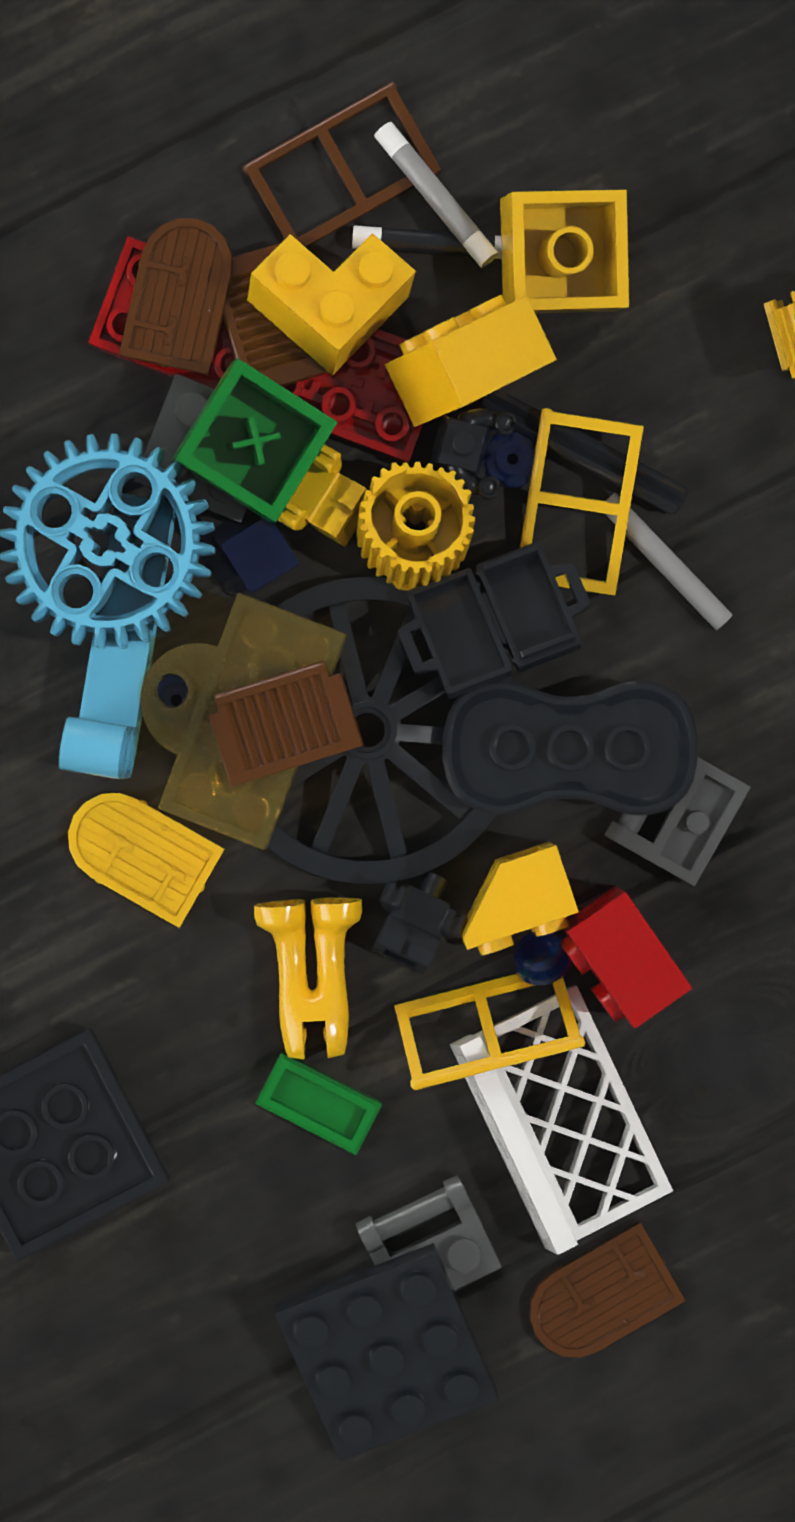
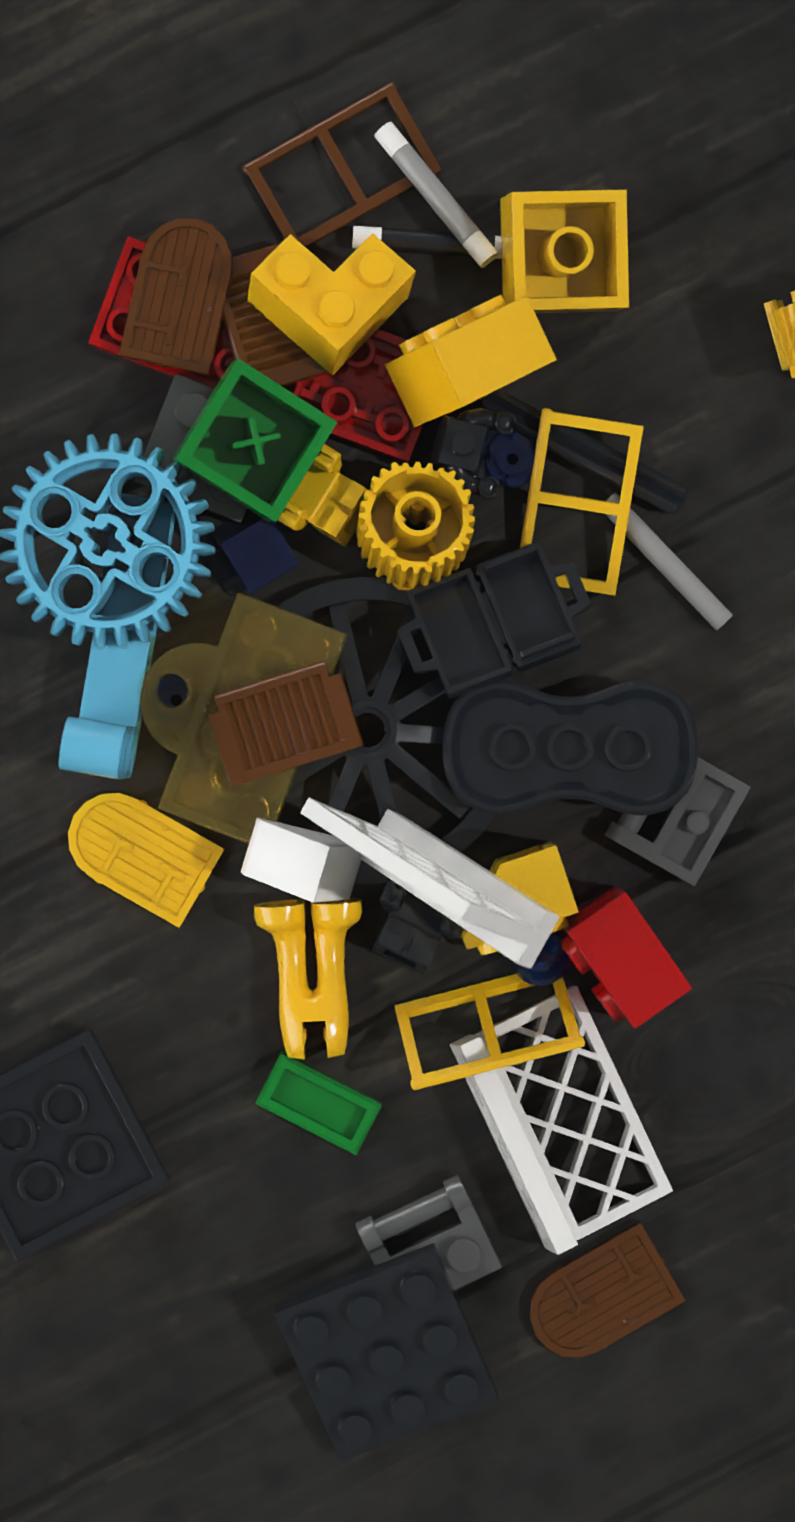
(301, 861): none -> white slope
(444, 880): none -> white fence

